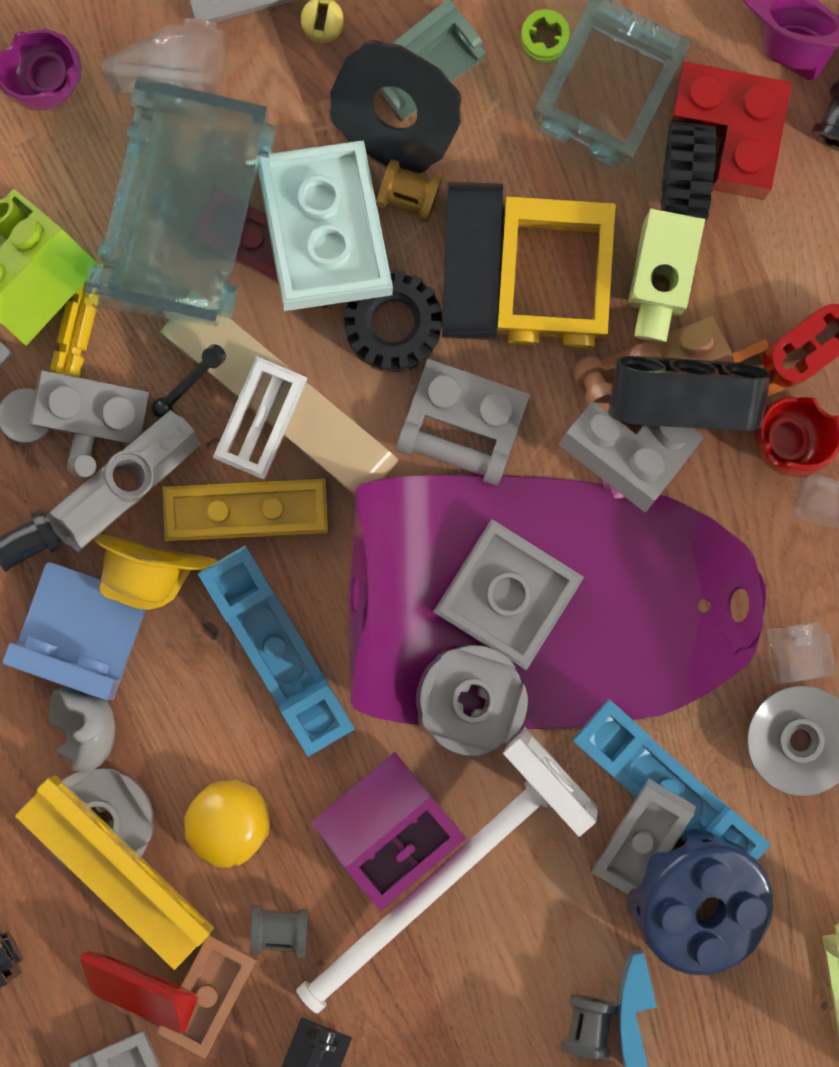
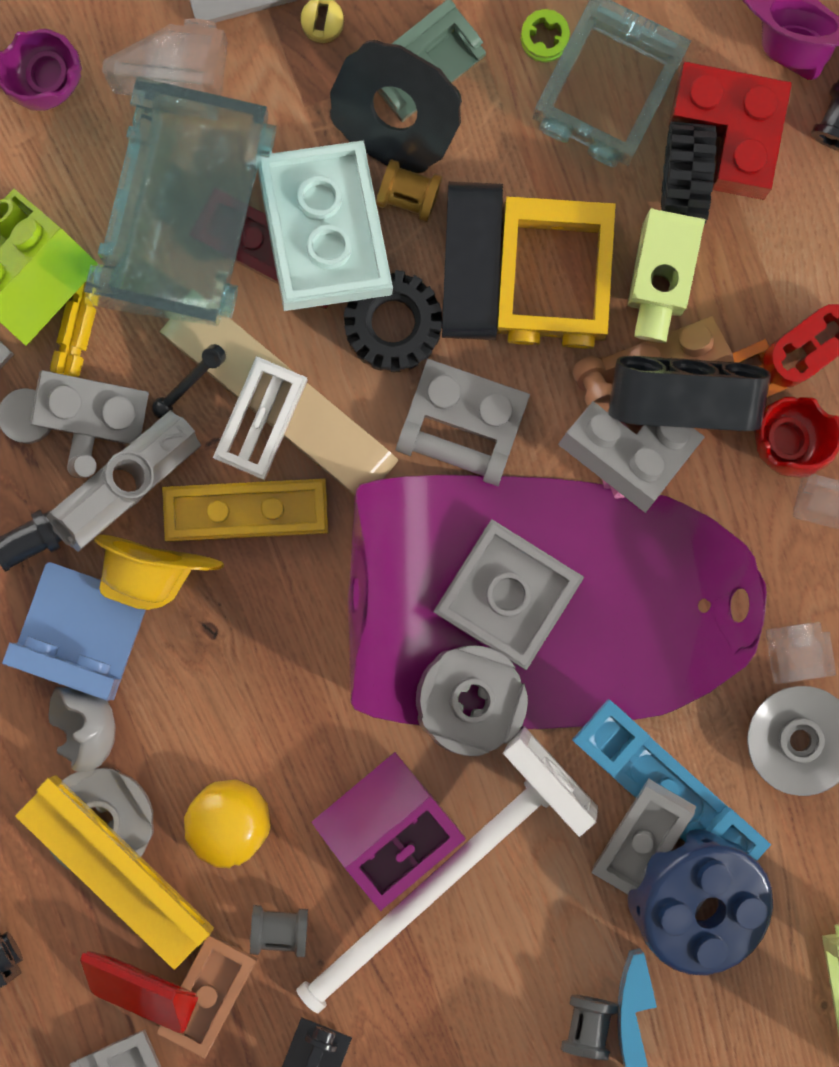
(276, 650): dark azure slope -> none

